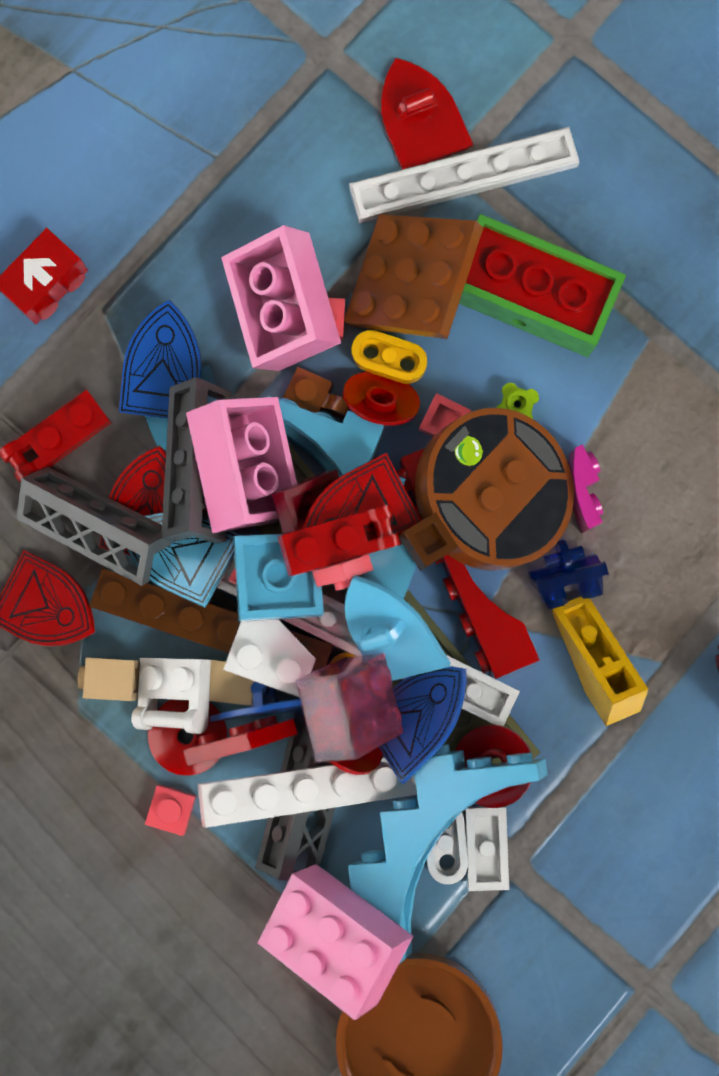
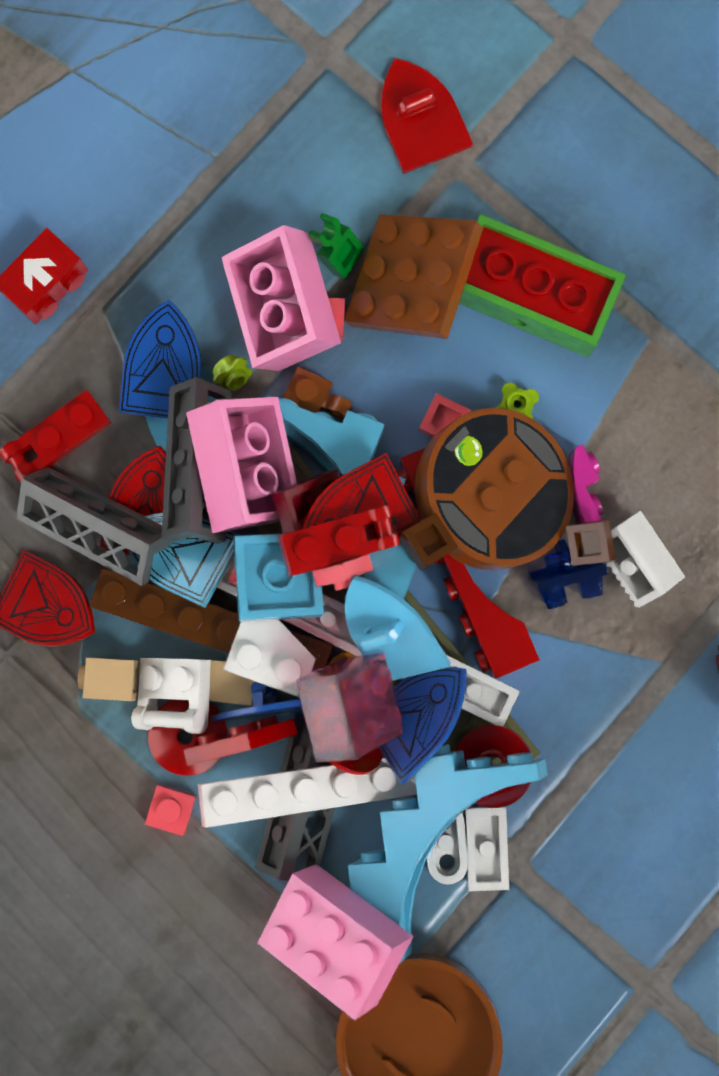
(231, 372): none -> lime plate
(339, 246): none -> green plate
(380, 399): red dish -> none
(390, 355): yellow plate -> none
(464, 175): white tile -> none
(590, 542): none -> plate
(600, 661): yellow slope -> none
(642, 561): none -> white brick

